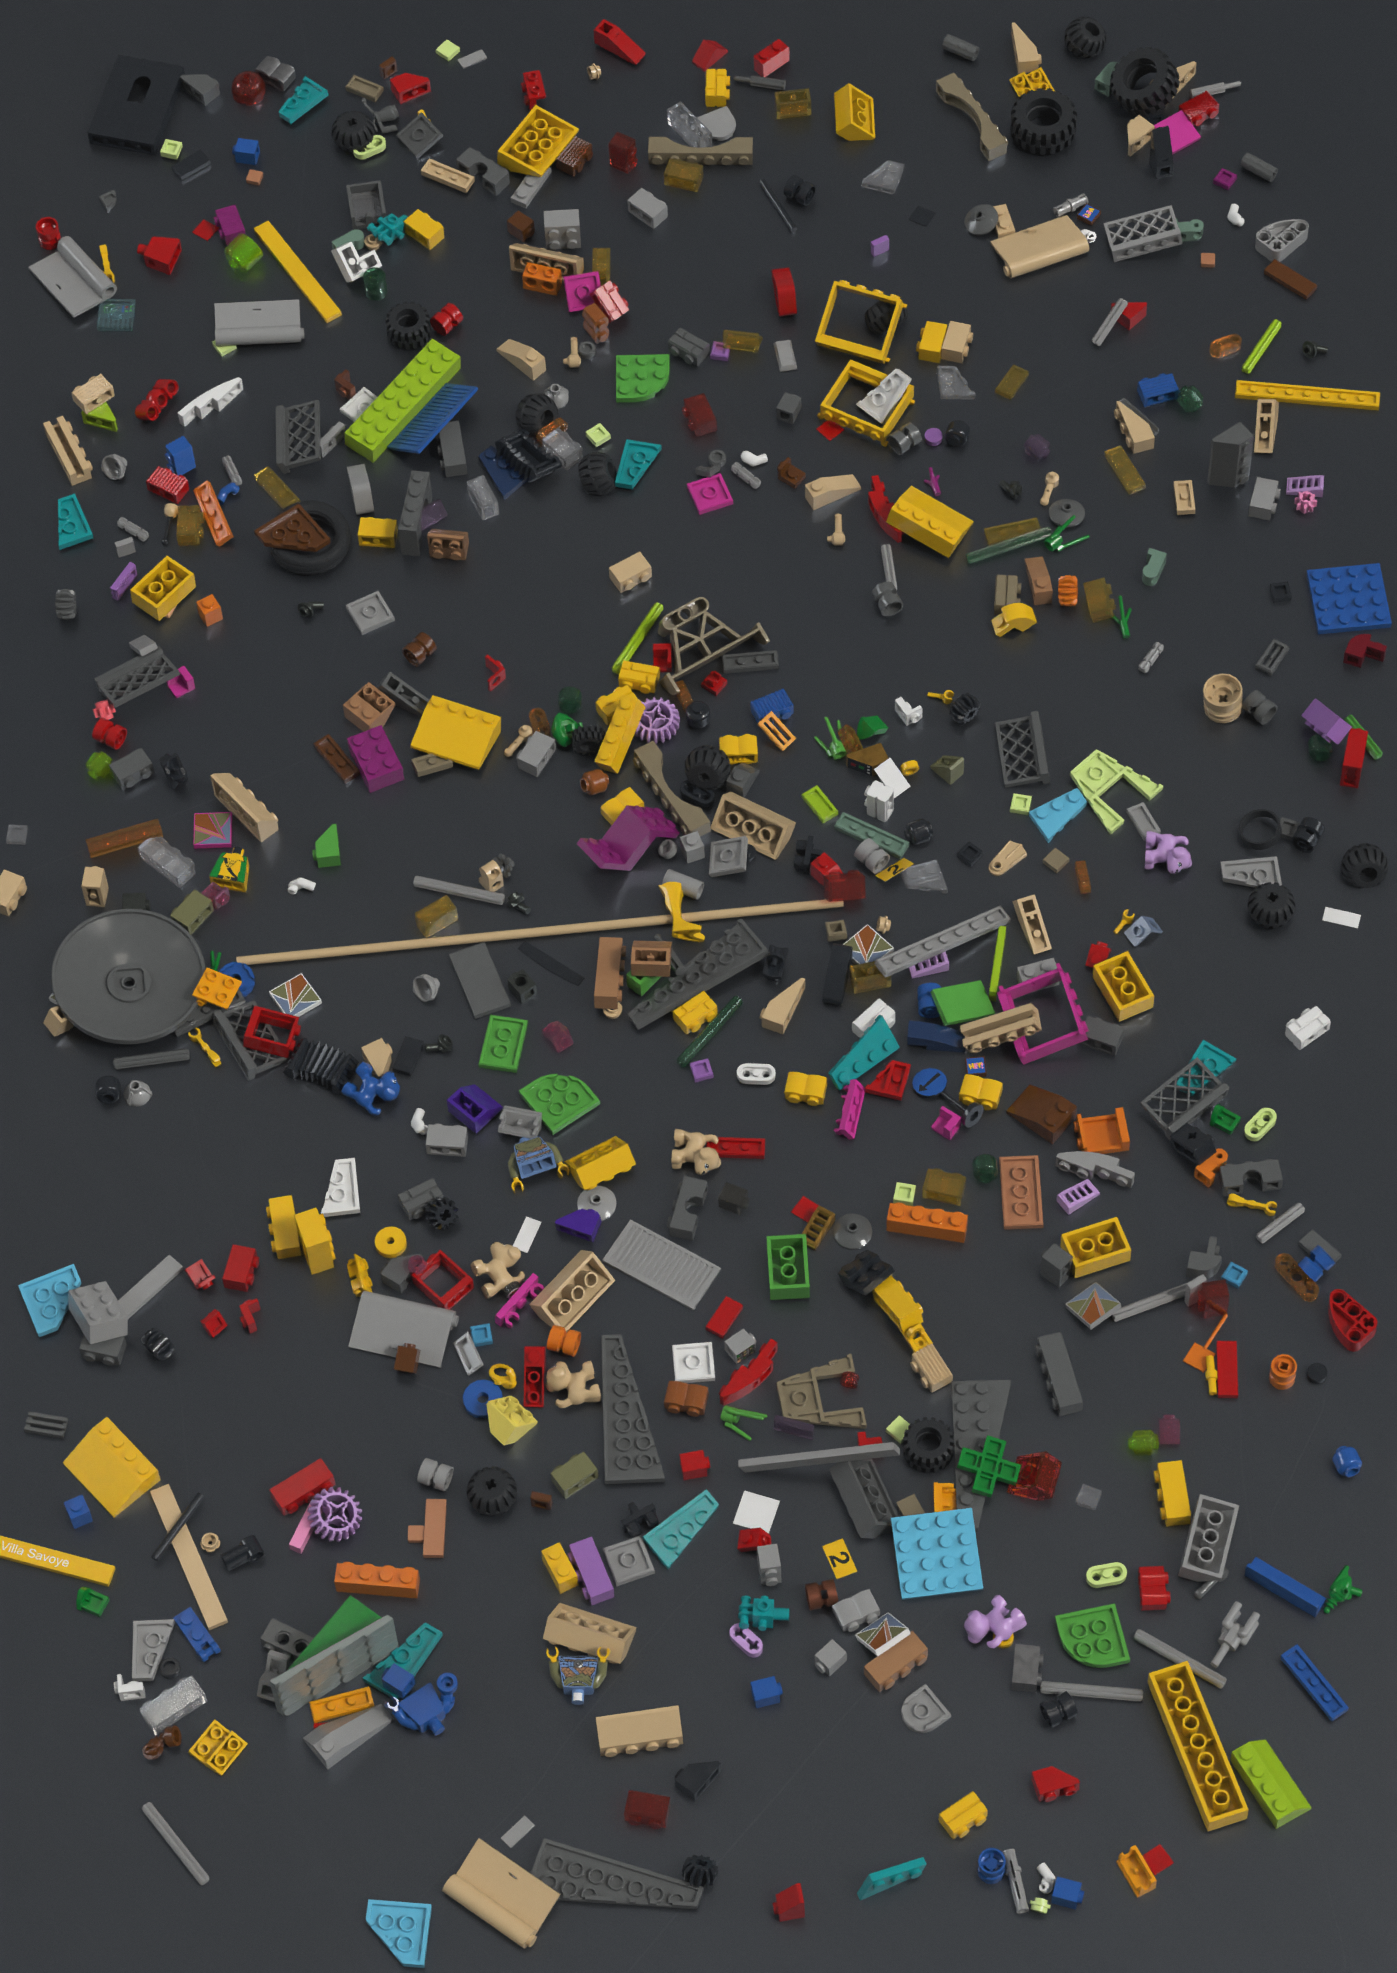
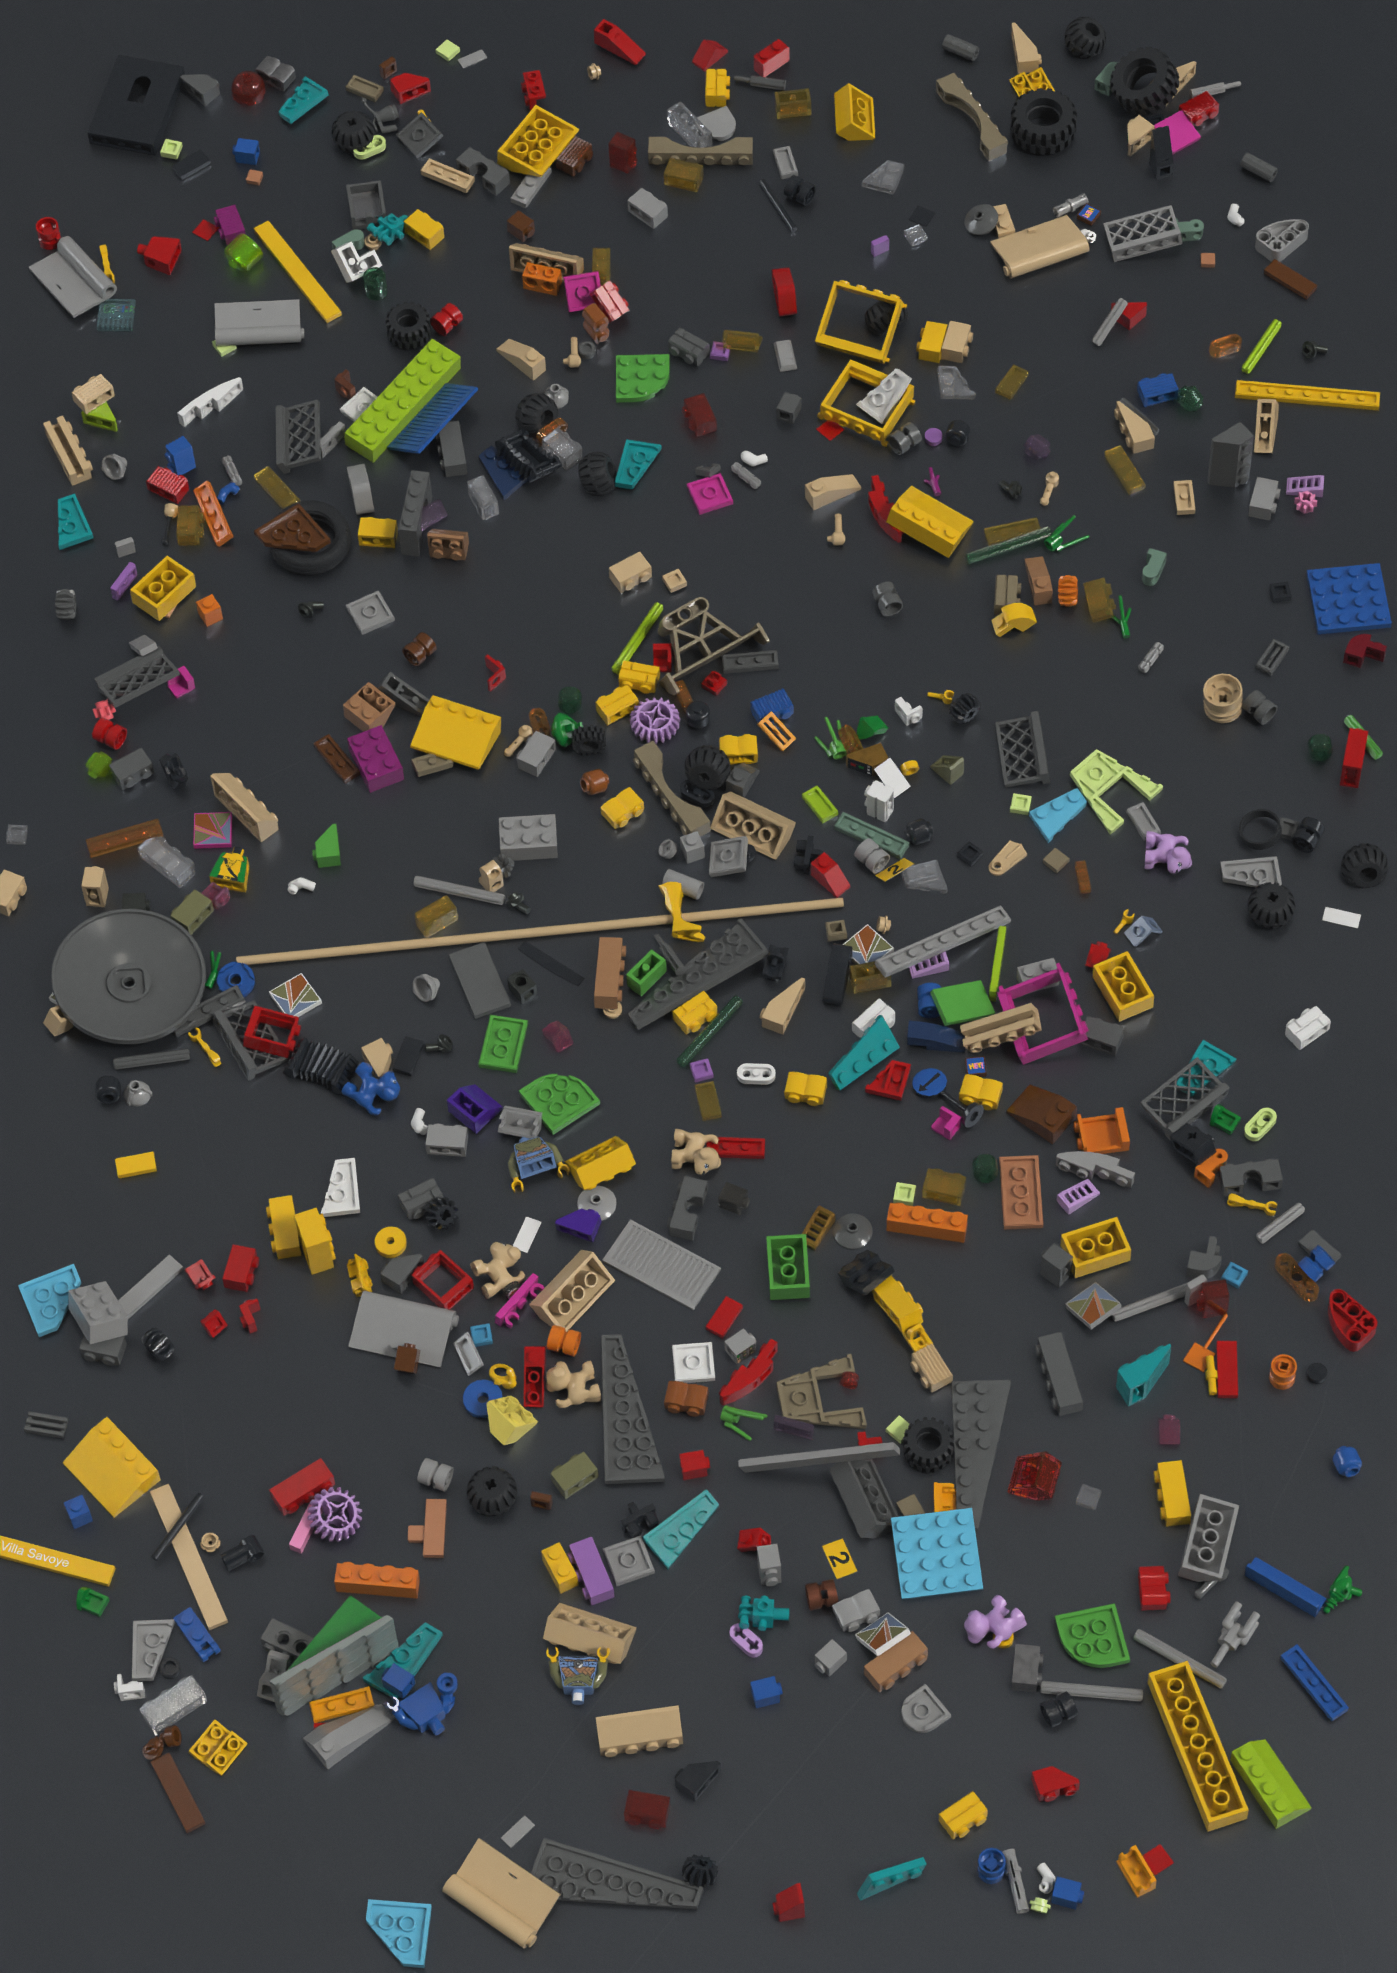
(108, 200): dark grey tile -> none
(133, 529): light grey axle -> none
(135, 1165): none -> yellow tile
(156, 399): red piece -> none
(175, 1843): light grey axle -> none
(178, 1792): none -> reddish brown tile
(216, 989): light orange hinge -> none
(415, 1260): clear pink plate -> none
(528, 837): none -> light grey brick
(562, 229): light grey brick -> none
(598, 435): yellowish green plate -> none
(620, 734): yellow brick -> none
(628, 838): magenta bracket -> none
(651, 958): medium nougat slope -> none
(674, 580): none -> tan plate
(708, 1101): none -> clear yellow tile
(717, 457): dark grey tile -> none
(756, 1511): white sticker -> none
(785, 162): none -> light grey tile
(790, 474): reddish brown bracket -> none
(804, 1209): red sticker -> none
(844, 886): clear red brick -> none
(851, 1109): dark pink plate -> none
(888, 564): light grey axle -> none
(915, 235): none -> clear tile
(988, 1466): green plate -> none
(1032, 924): tan slope -> none
(1064, 509): dark grey dish -> none
(1105, 1573): yellowish green plate -> none
(1139, 1377): none -> teal slope
(1143, 1442): clear neon green head -> none
(1225, 179): magenta tile -> none
(1325, 722): medium lavender brick -> none

